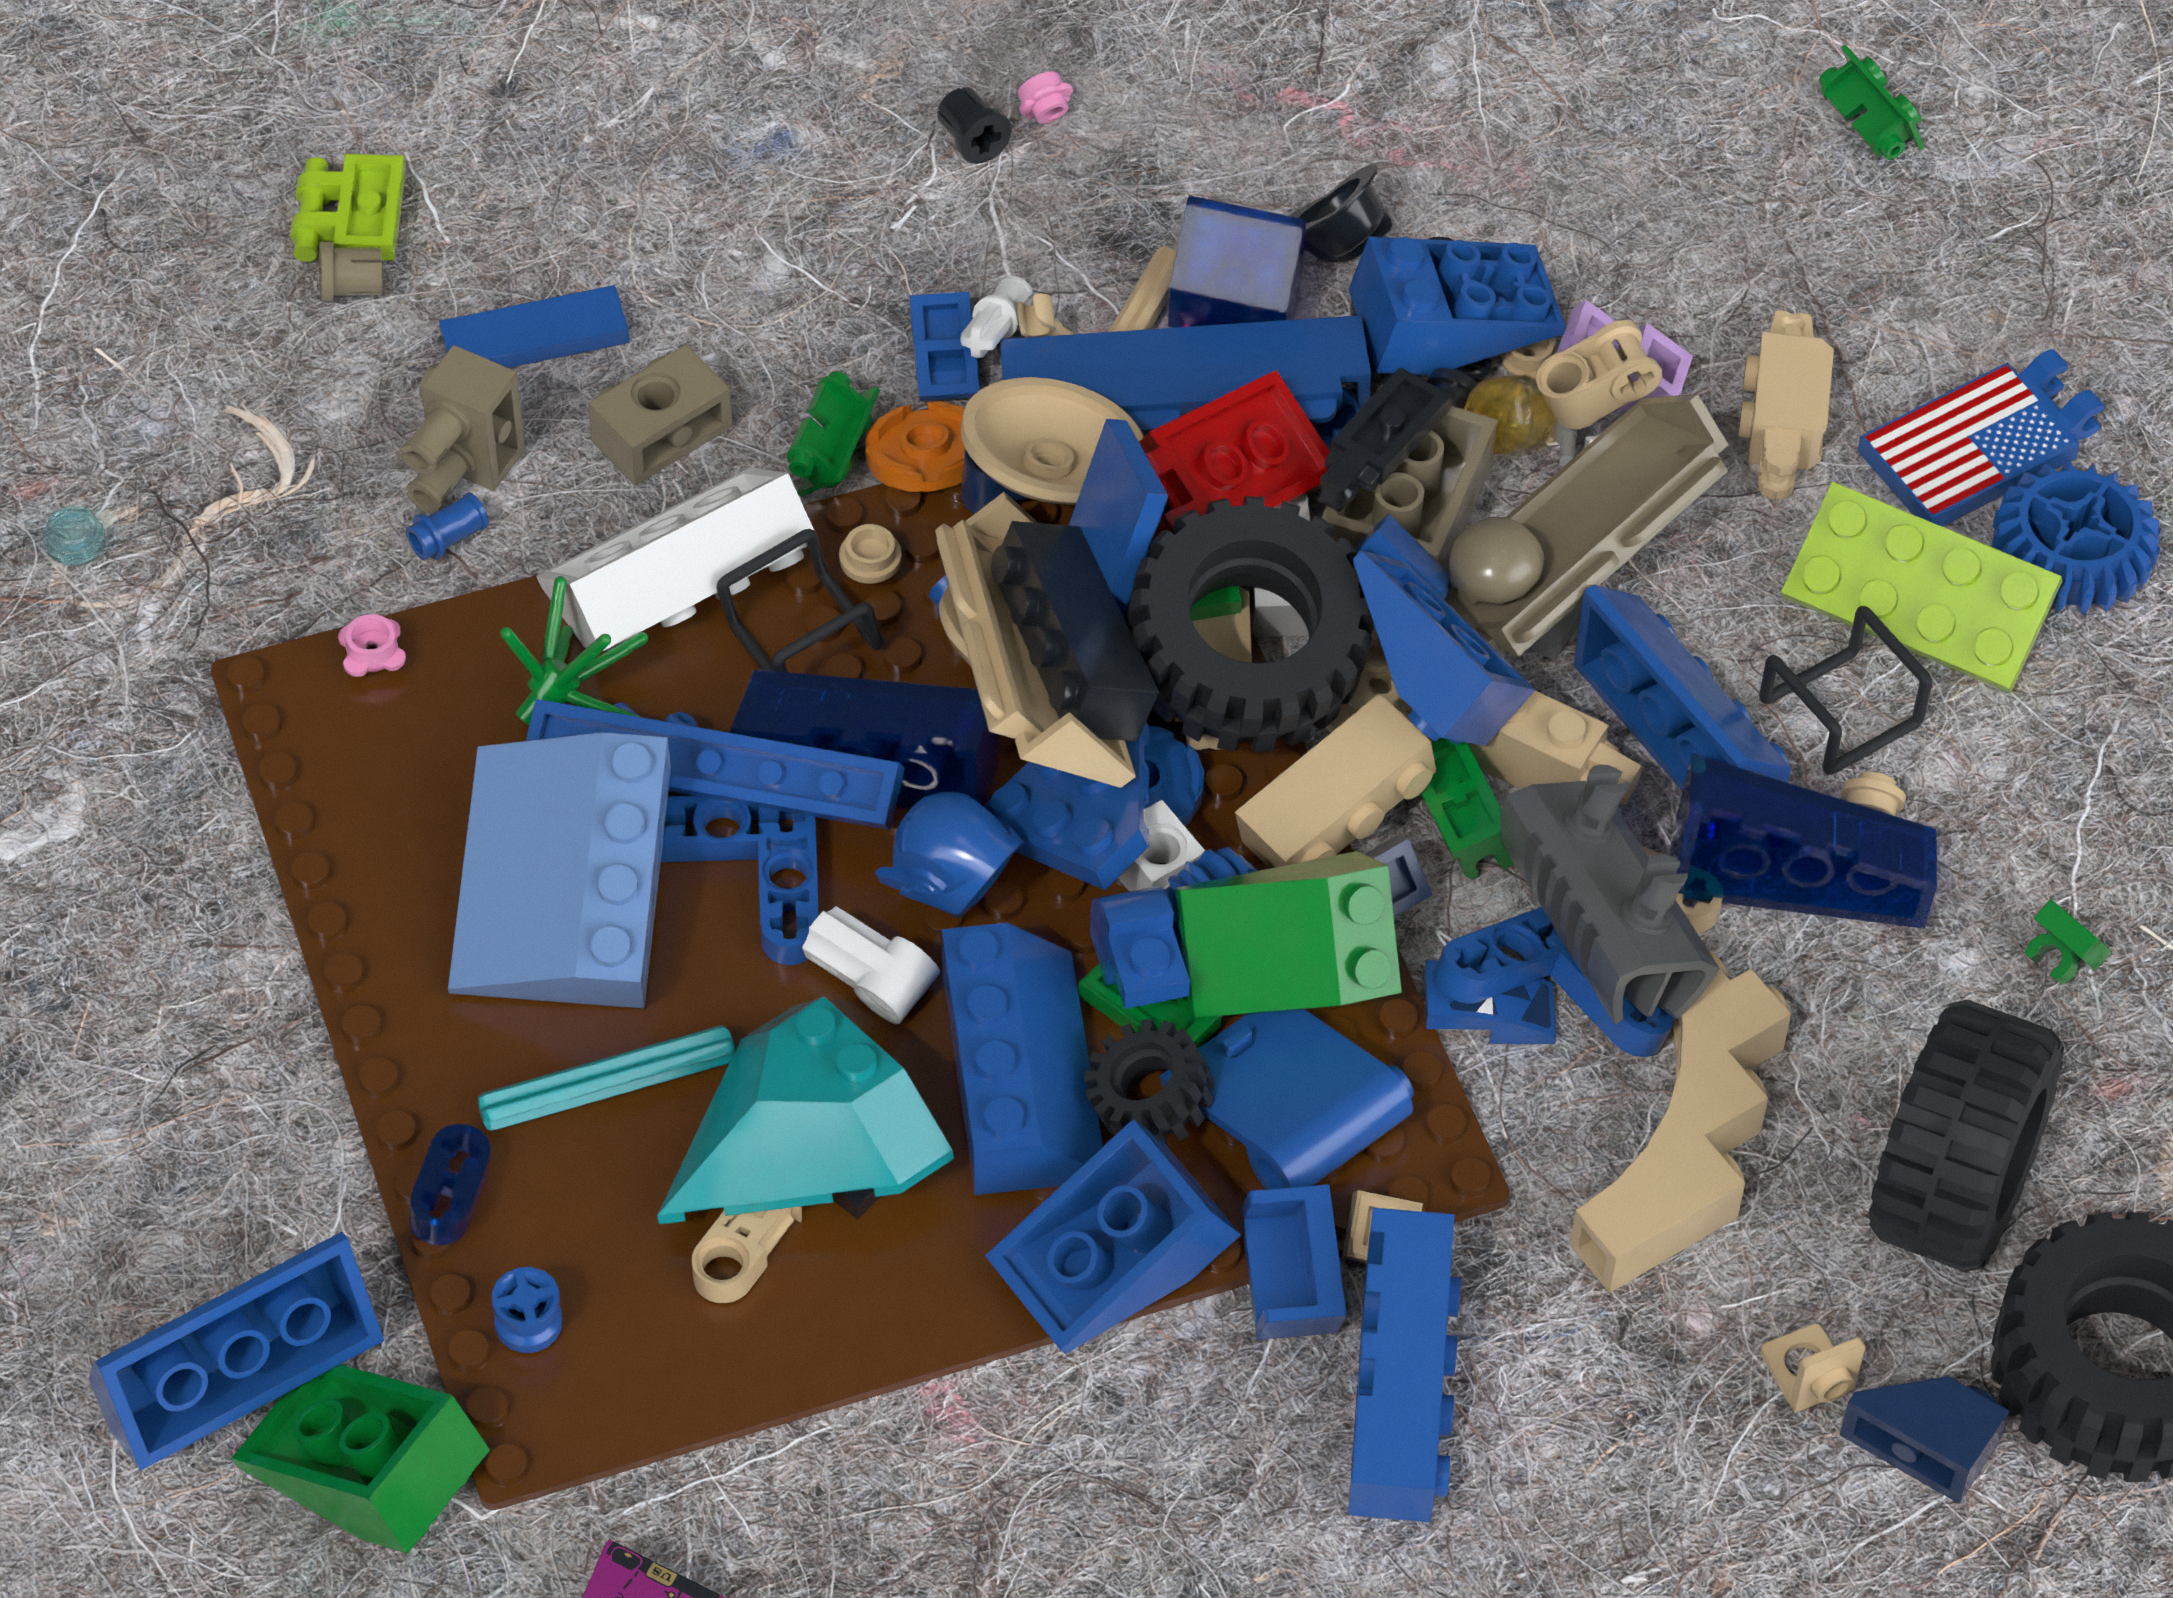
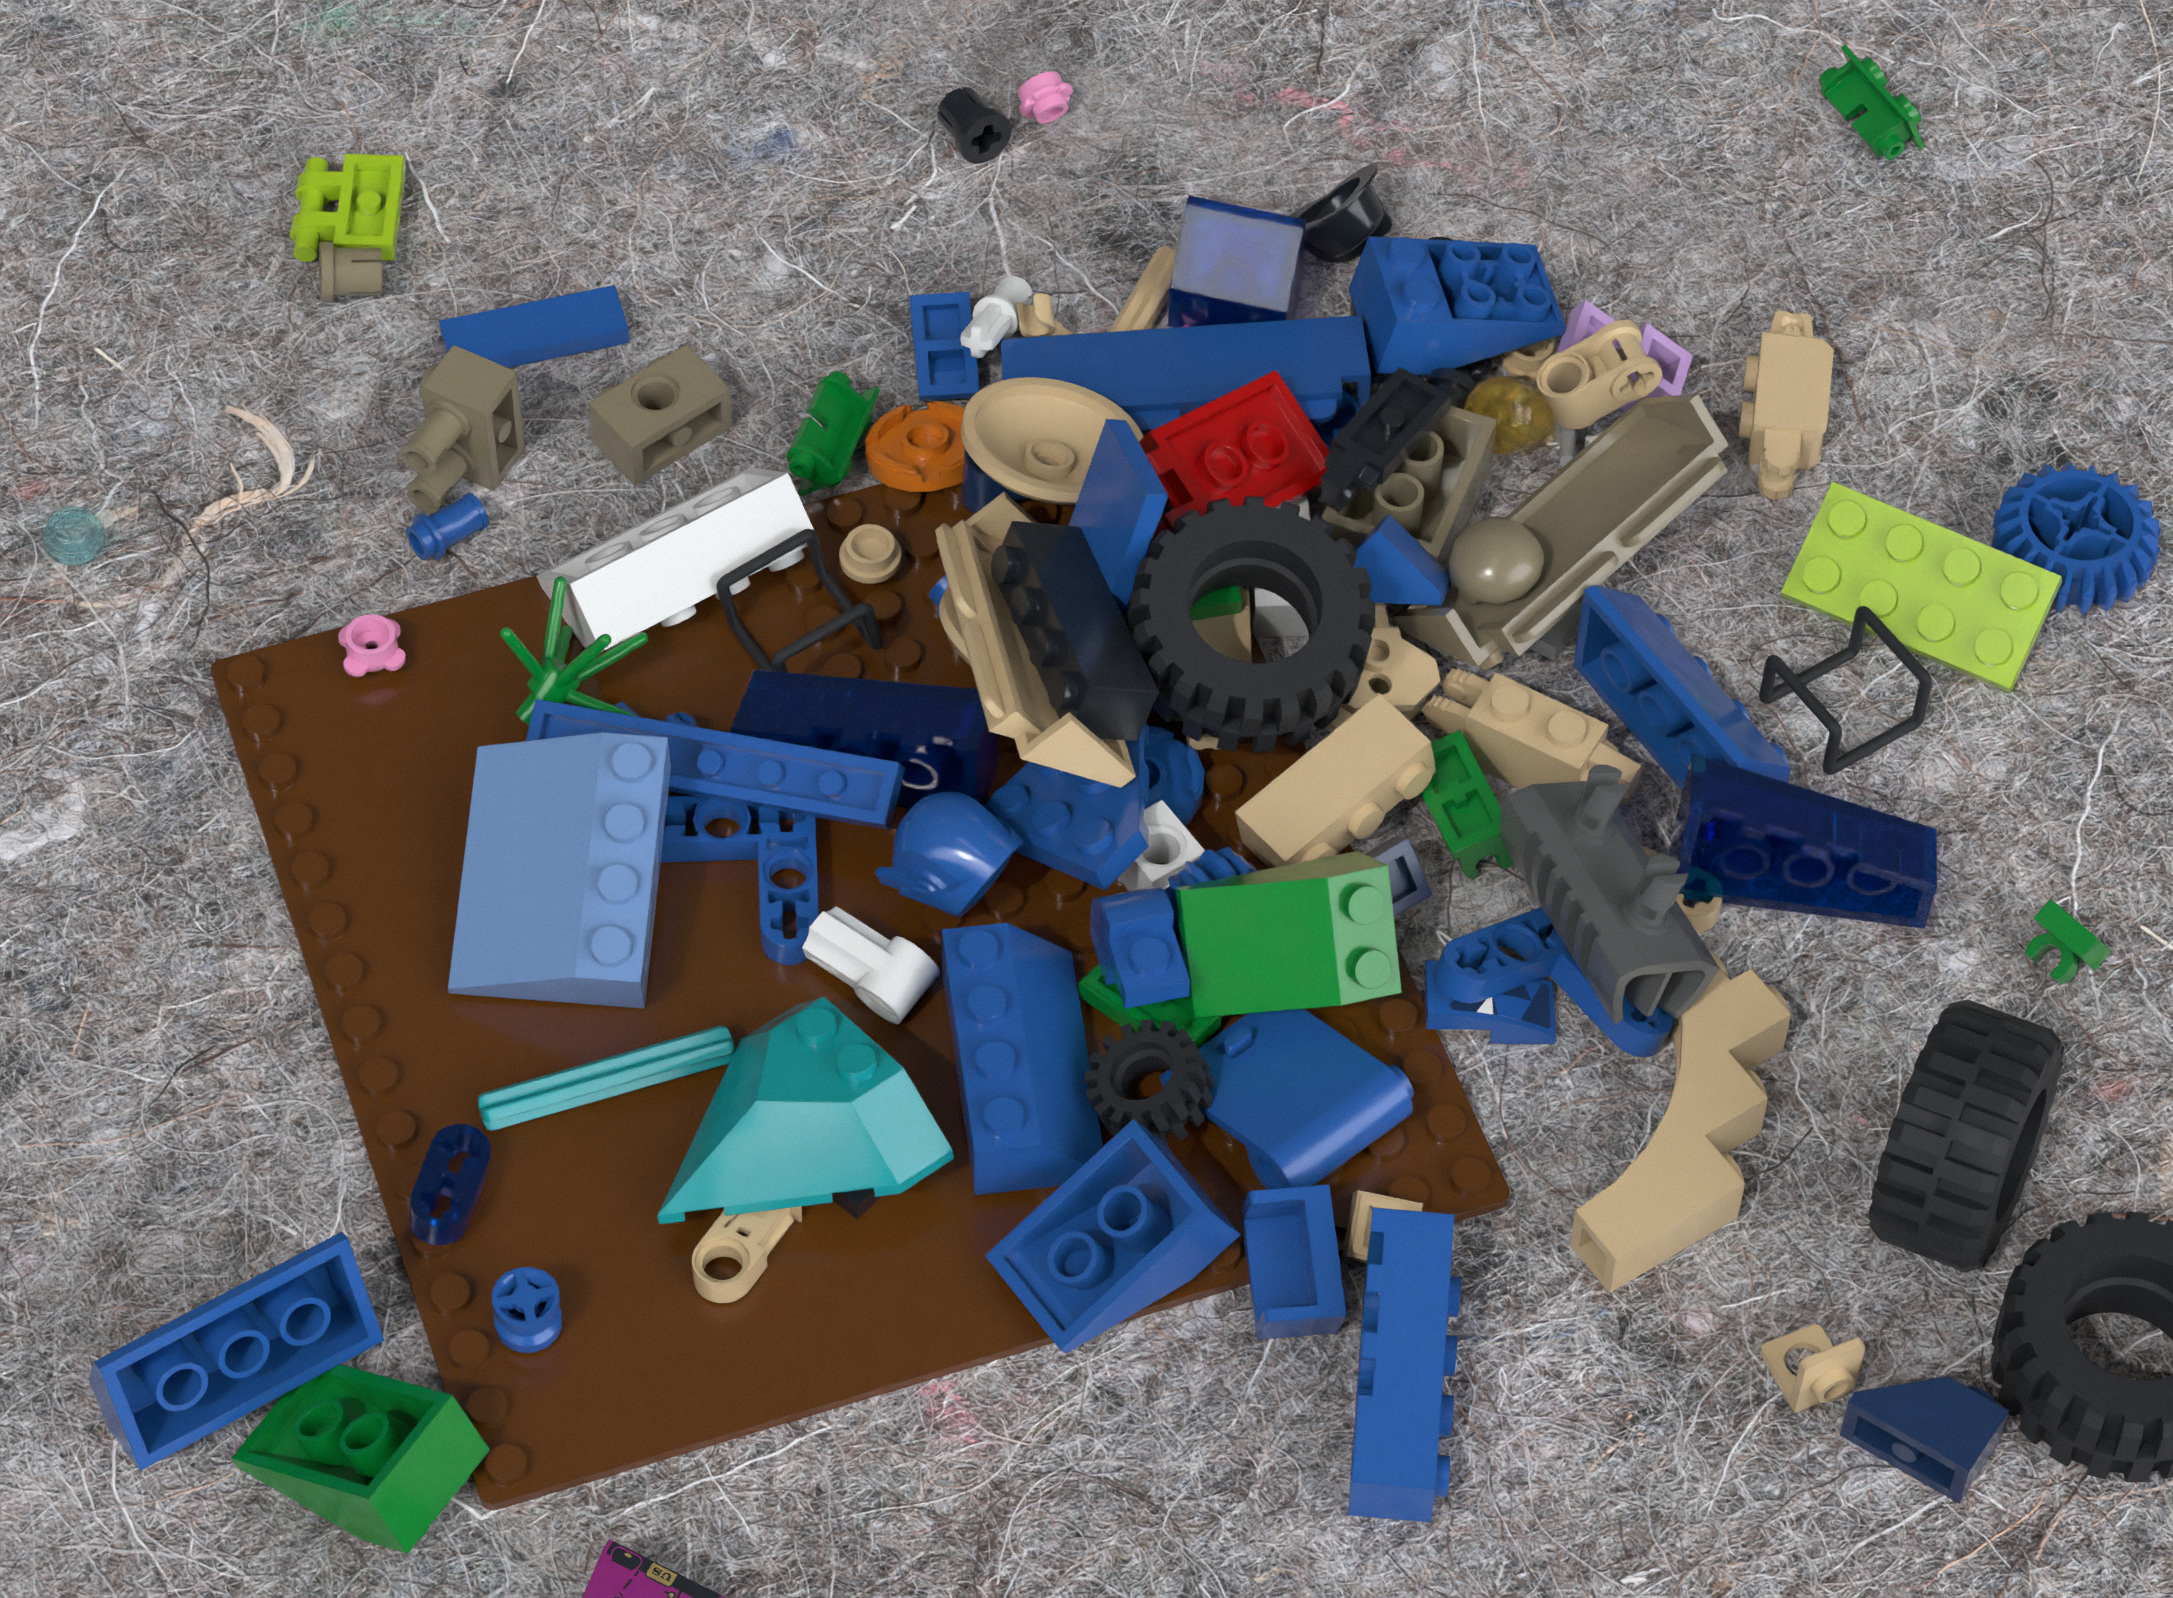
(1436, 658): blue slope -> none
(1874, 792): tan plate -> none
(1980, 439): tile -> none

